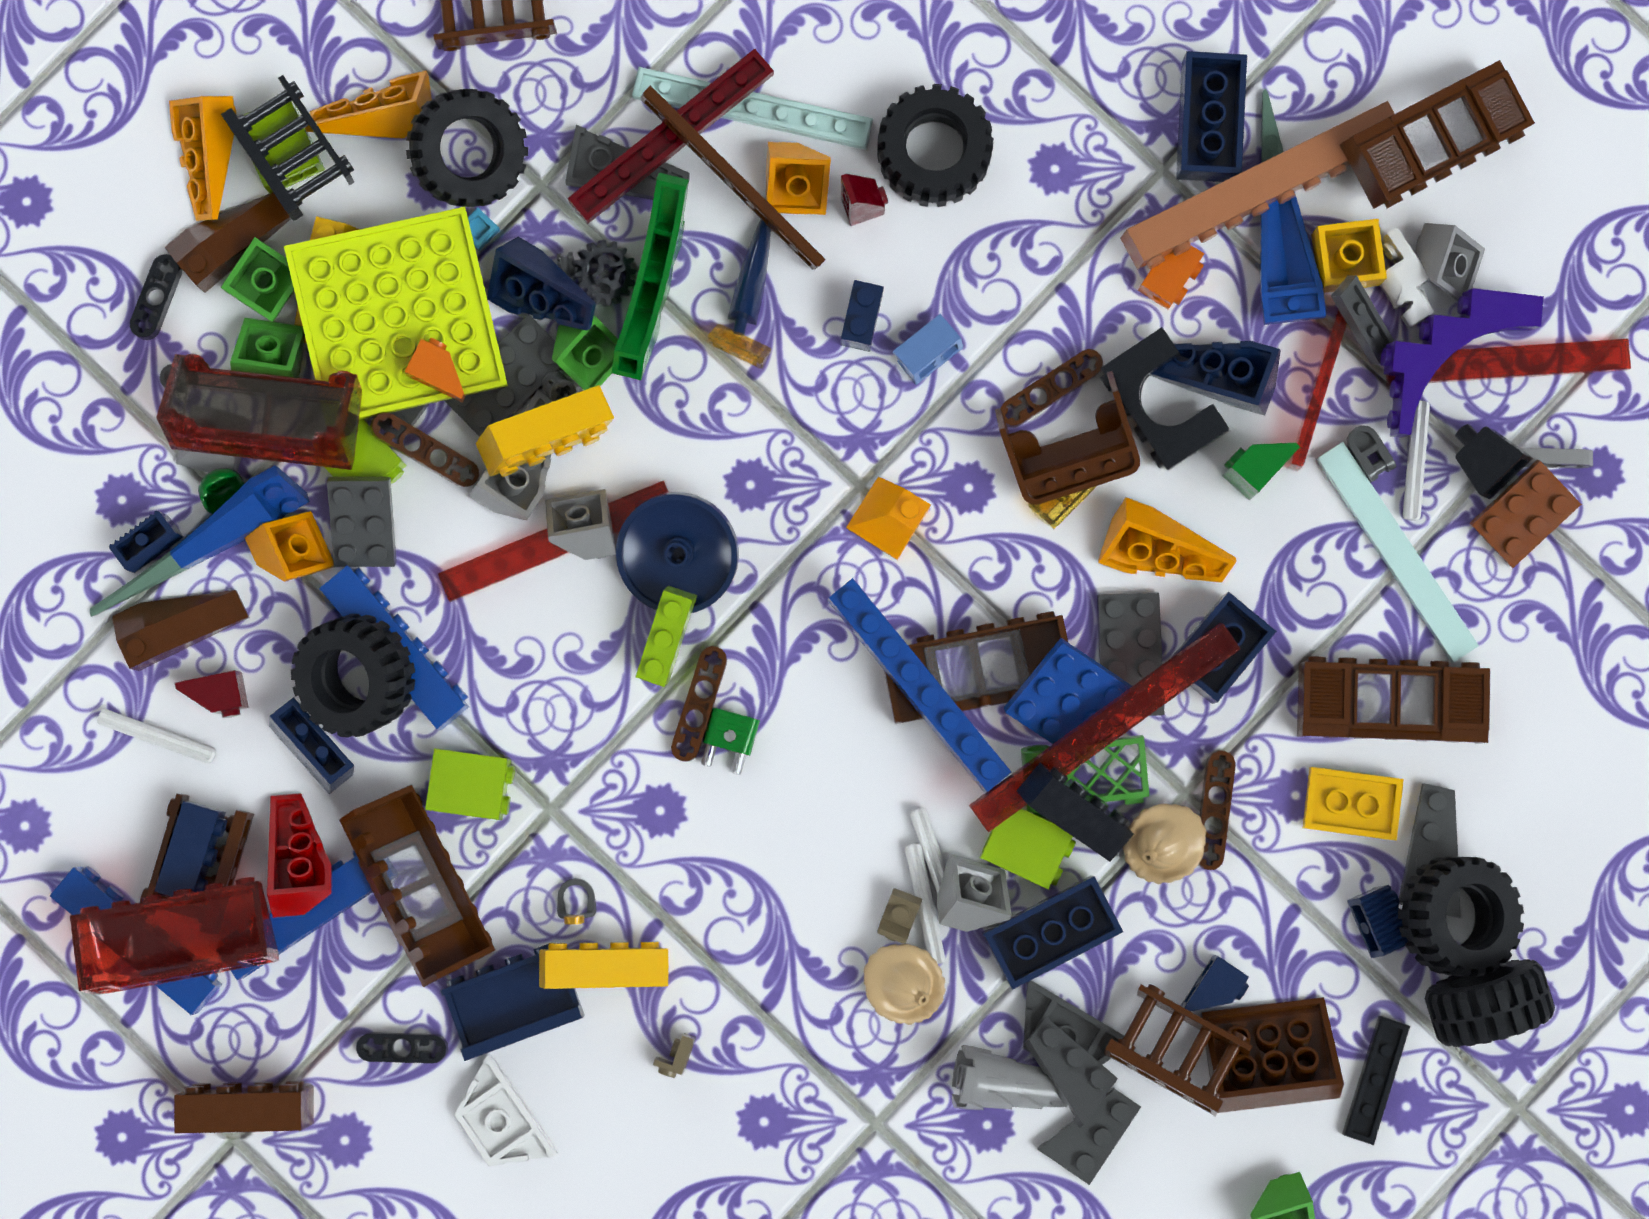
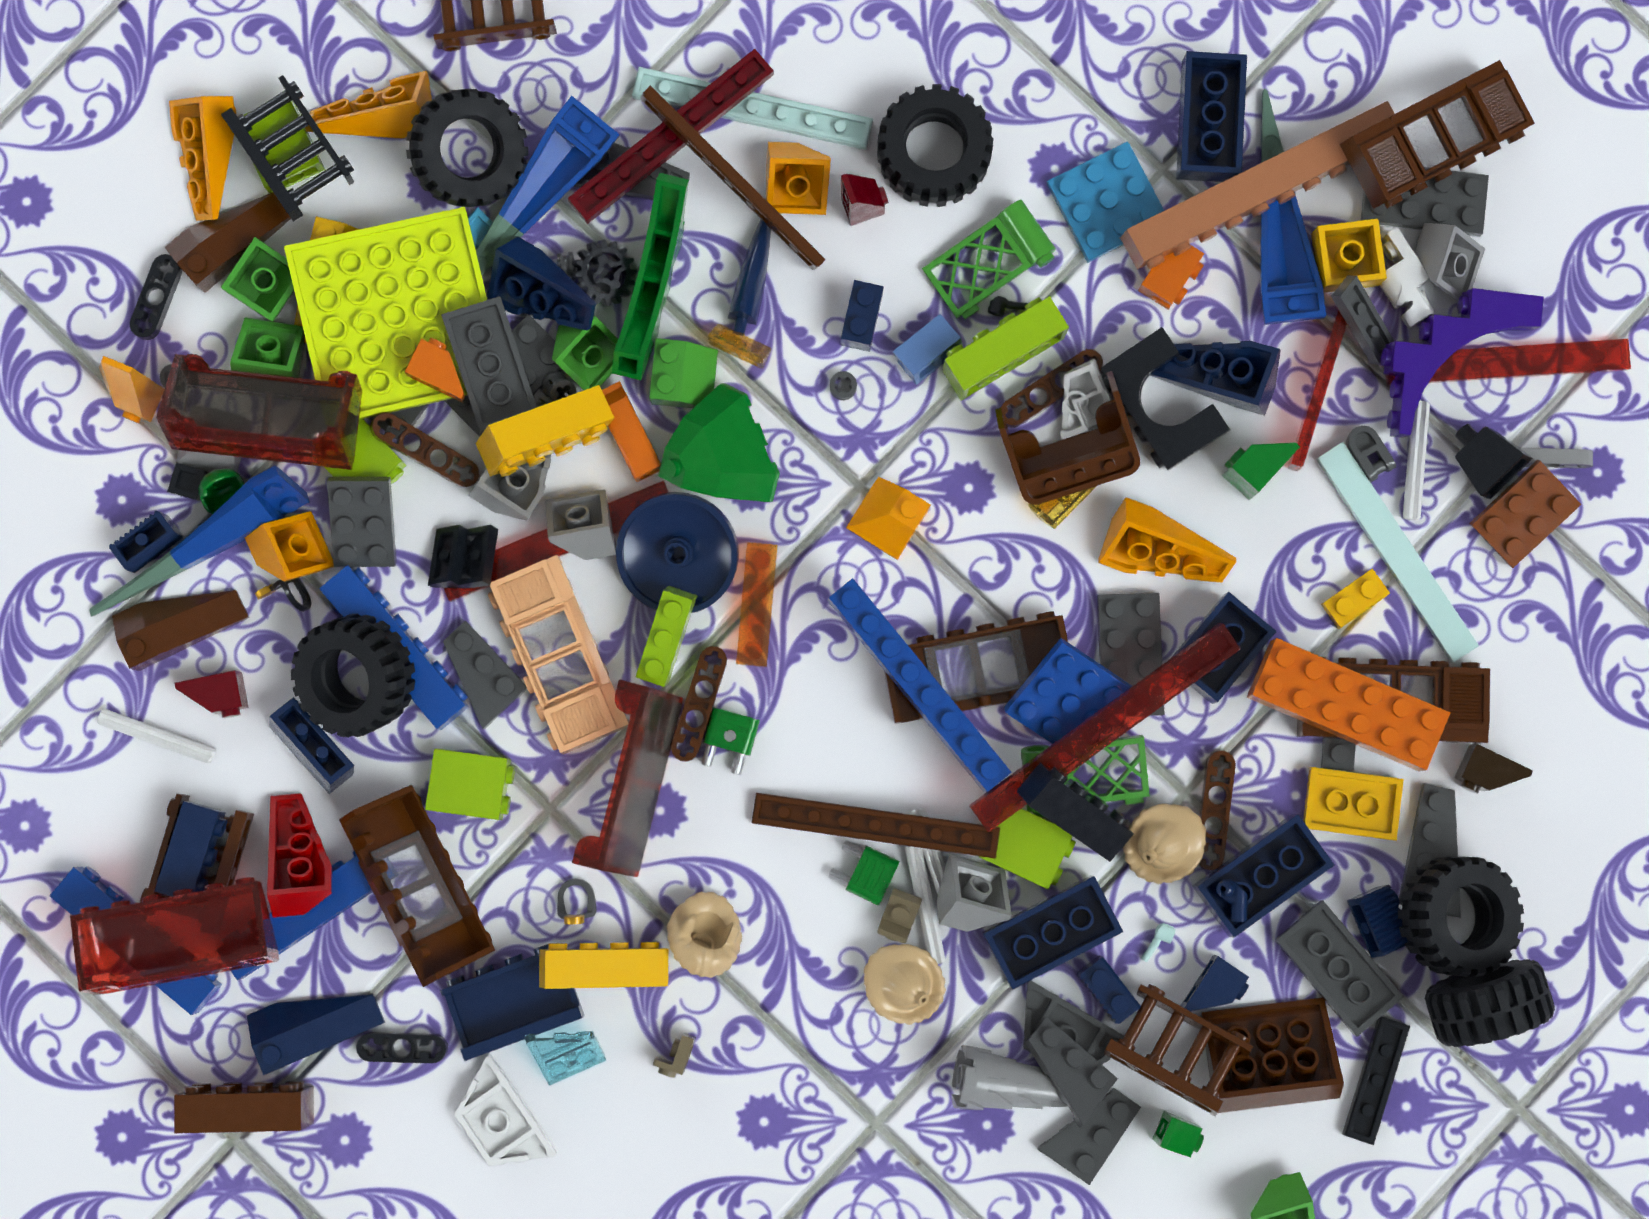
(131, 390): none -> light orange wedge
(186, 481): none -> black plate
(267, 590): none -> black piece
(302, 1028): none -> dark blue wedge
(463, 557): none -> black slope
(483, 673): none -> dark grey wing
(489, 361): none -> dark grey plate
(557, 655): none -> light nougat window
(562, 158): none -> blue plate
(565, 1054): none -> clear light blue wing
(630, 434): none -> orange piece
(636, 781): none -> windscreen
(682, 373): none -> bright green slope
(705, 934): none -> tan piece
(721, 450): none -> green brick
(756, 604): none -> clear orange plate
(843, 376): none -> dark grey bush
(870, 875): none -> green piece
(875, 825): none -> reddish brown tile
(999, 304): none -> black hand
(1005, 347): none -> lime brick
(1024, 238): none -> bright green piece
(1082, 396): none -> white slope
(1104, 199): none -> dark azure plate
(1108, 990): none -> dark blue brick
(1162, 933): none -> light aqua hand
(1178, 1135): none -> green slope
(1236, 897): none -> dark blue arm
(1268, 871): none -> dark blue brick
(1338, 754): none -> dark grey plate
(1339, 968): none -> dark grey plate
(1348, 705): none -> orange brick
(1355, 598): none -> yellow plate
(1452, 201): none -> dark grey plate
(1487, 770): none -> dark brown slope

